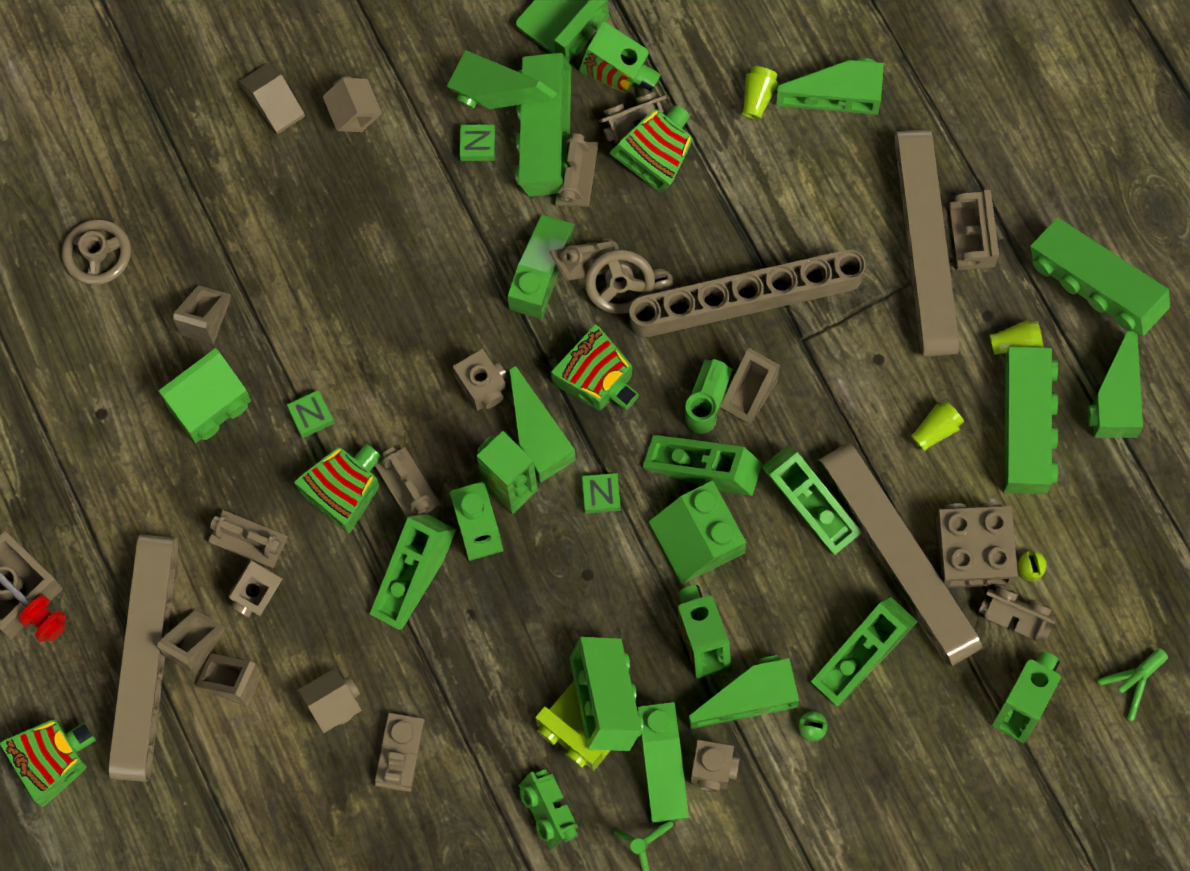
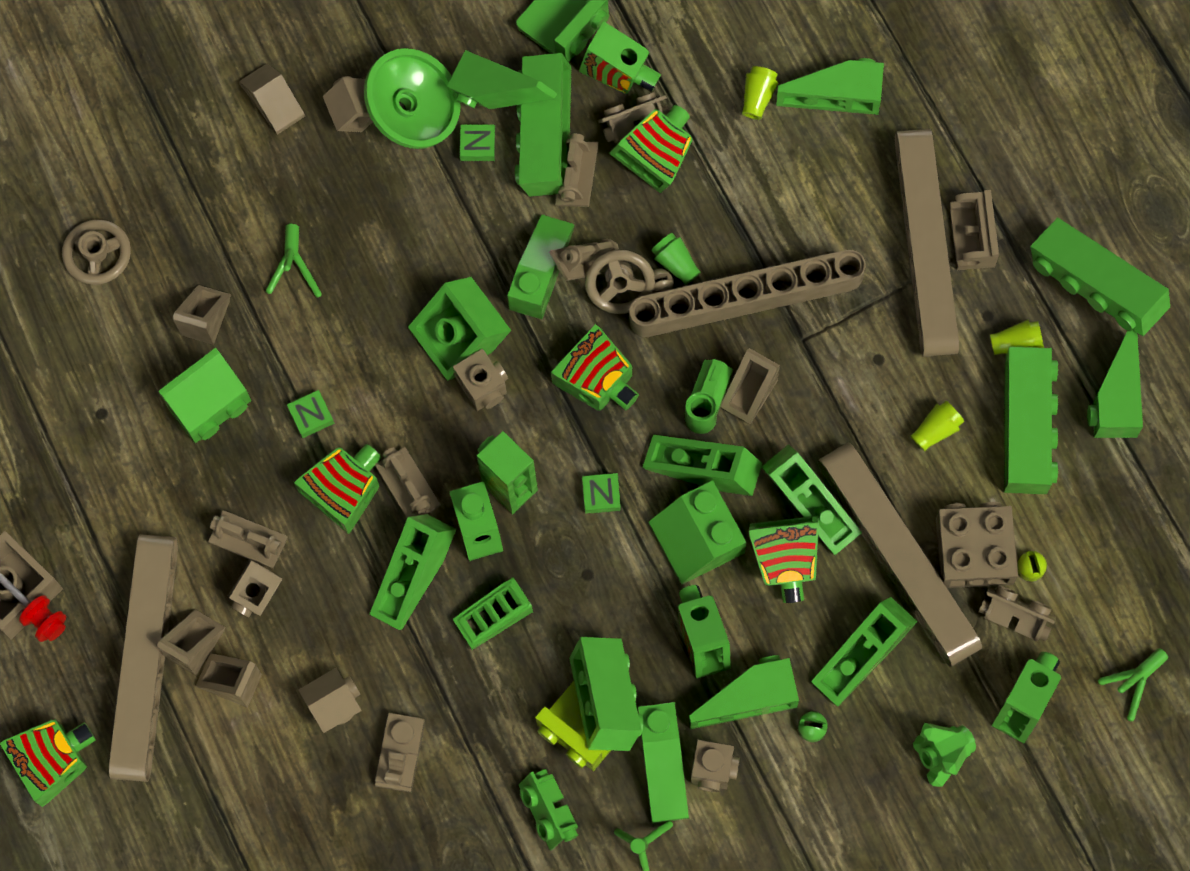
(290, 254): none -> bright green plant
(422, 87): none -> bright green dish
(458, 325): none -> bright green slope
(497, 595): none -> bright green slope
(538, 431): bright green slope -> none
(675, 258): none -> bright green cone
(787, 553): none -> torso
(943, 750): none -> bright green rock

